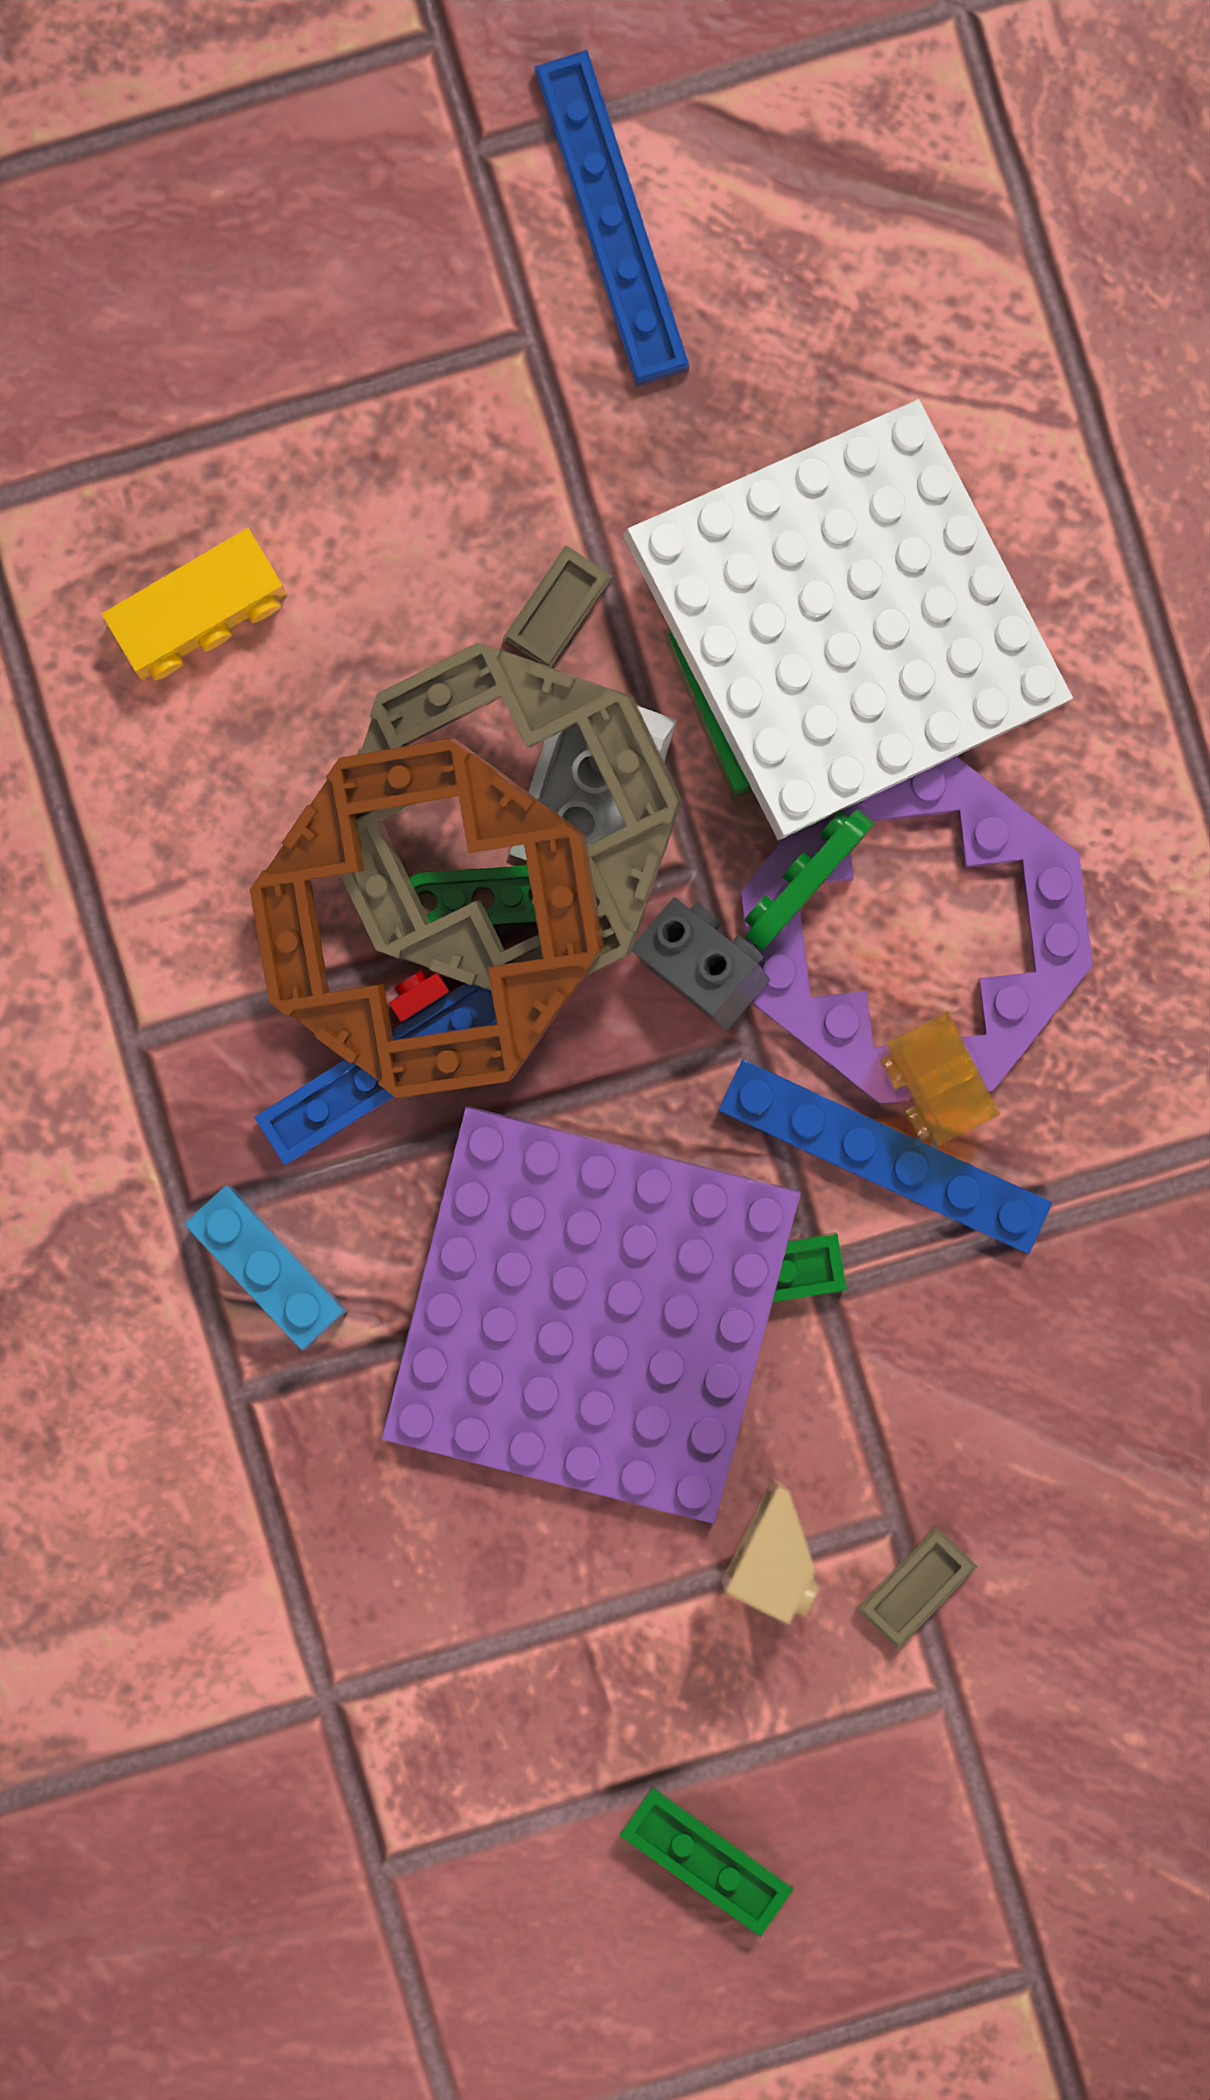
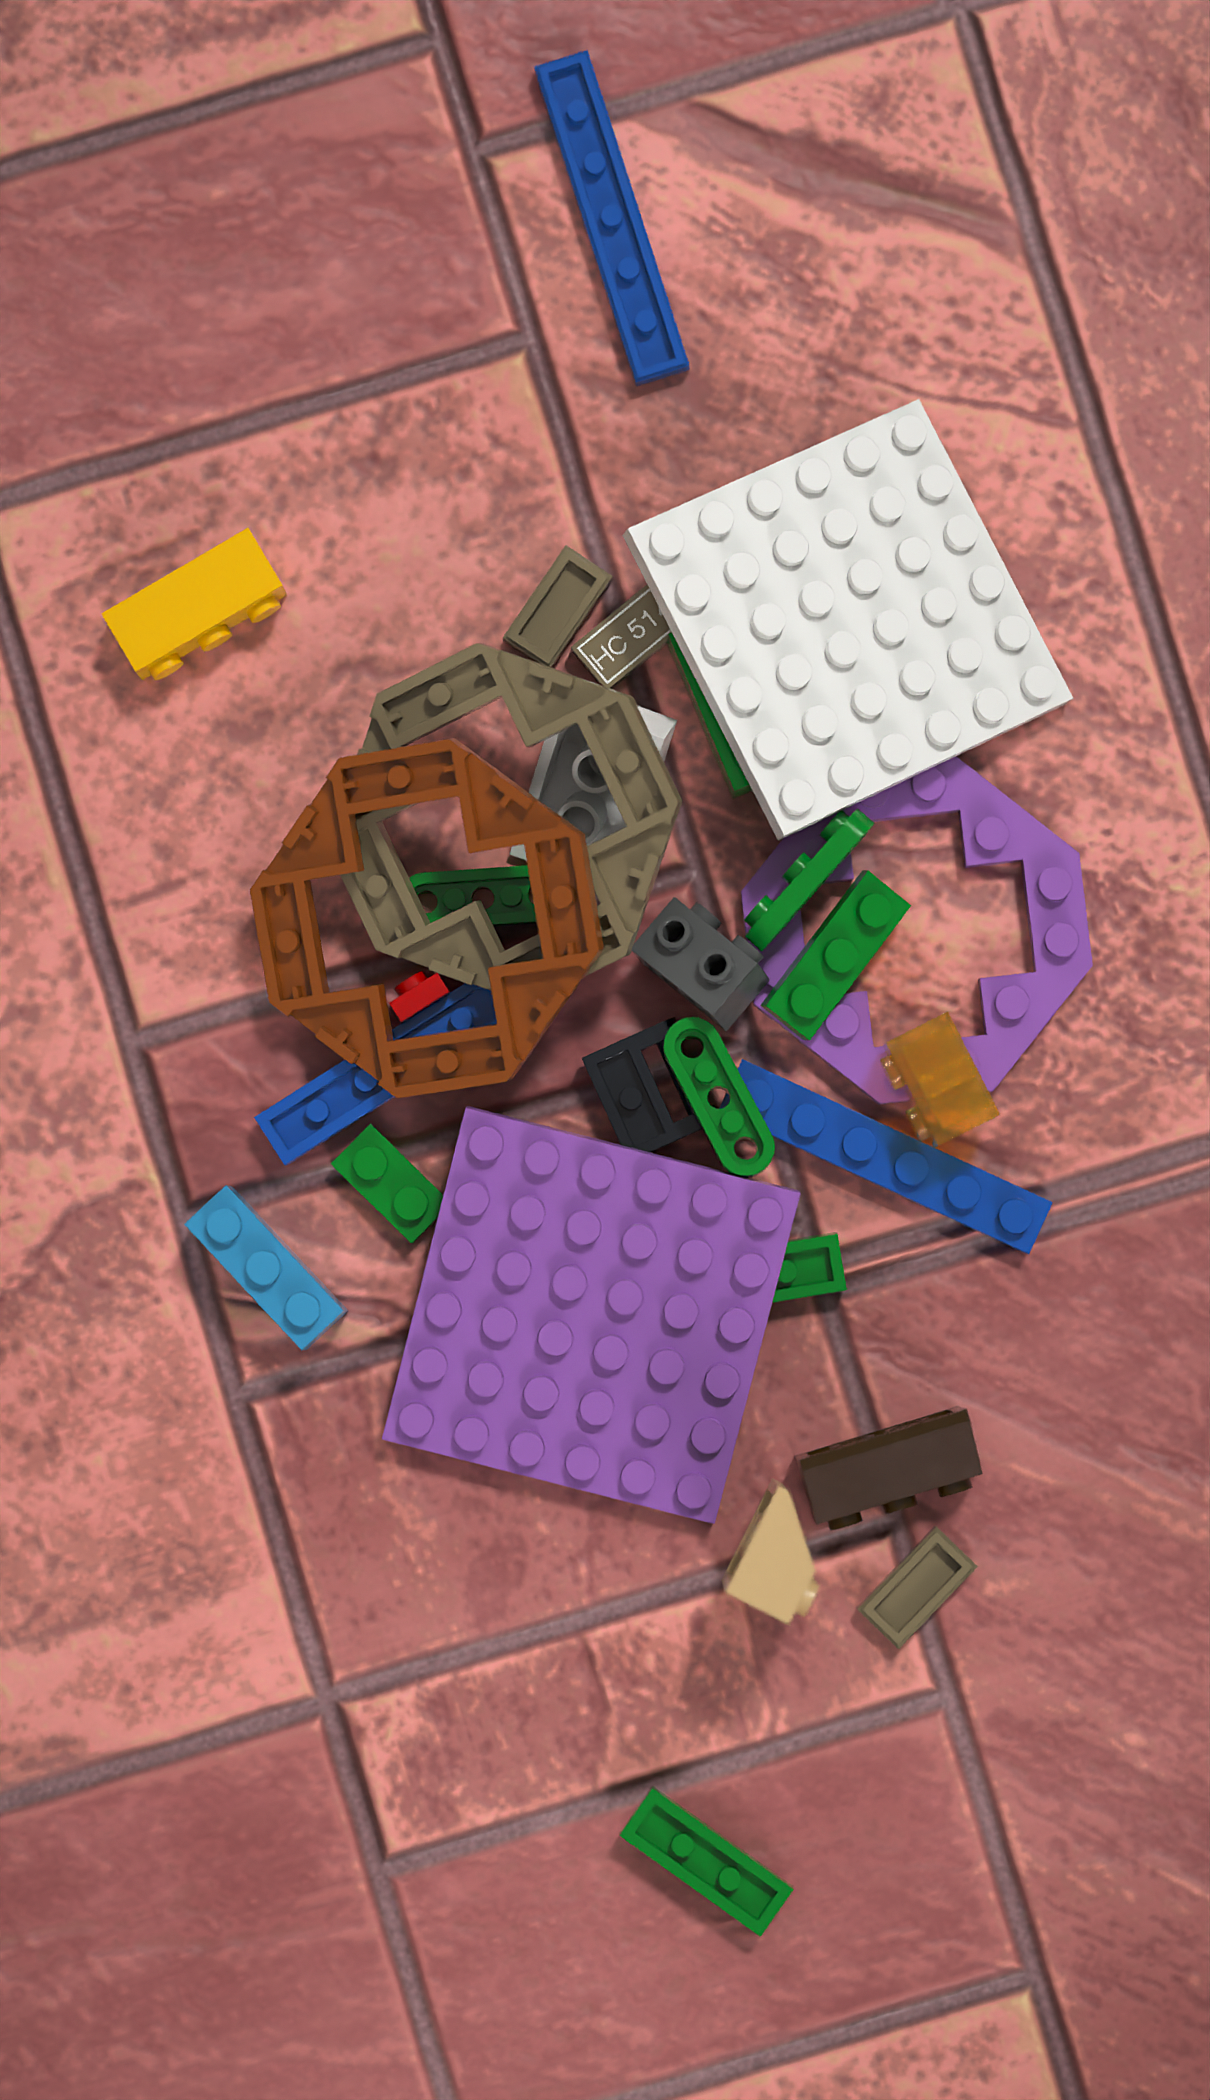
(390, 1183): none -> green plate
(623, 639): none -> dark tan tile
(632, 1095): none -> black plate
(717, 1071): none -> green plate
(835, 955): none -> green plate
(890, 1467): none -> dark brown slope

